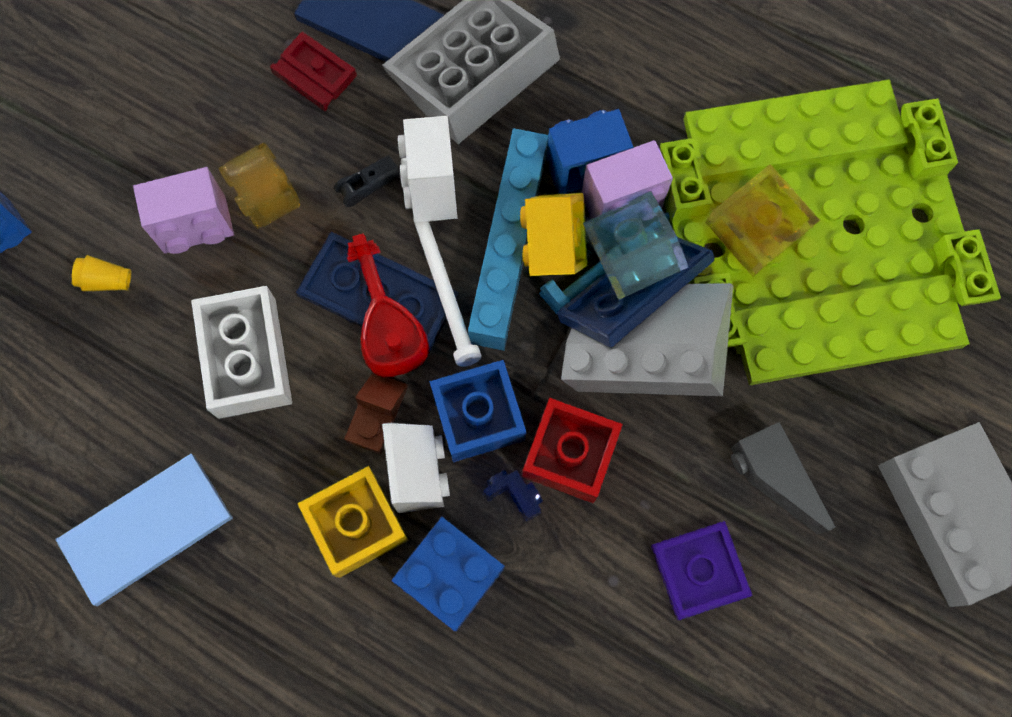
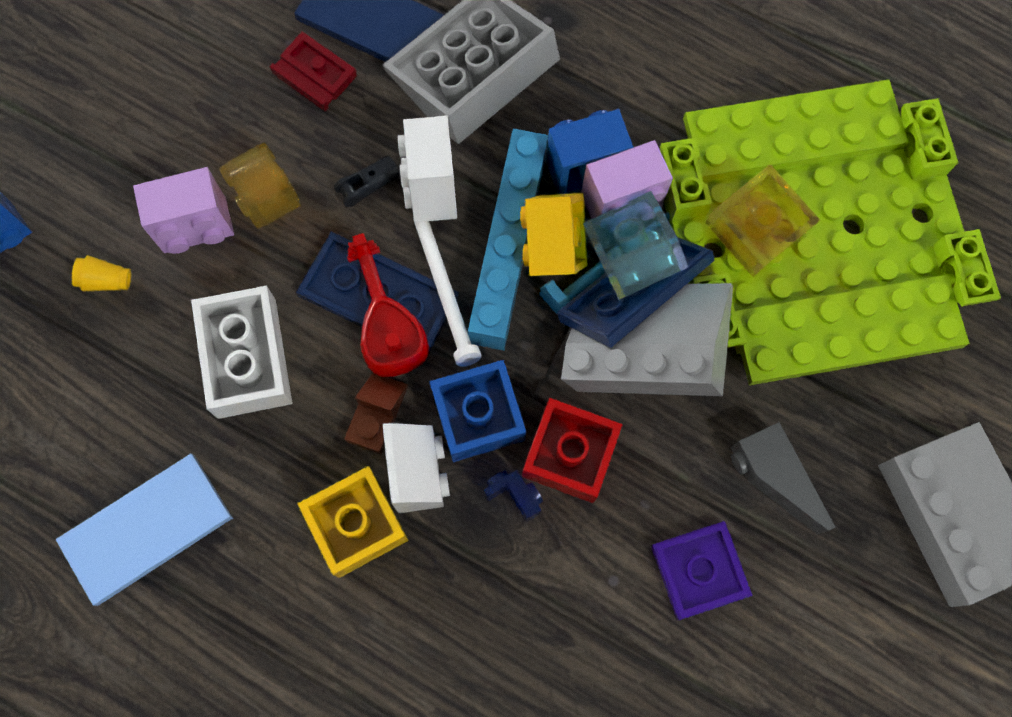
(448, 574): blue brick -> none

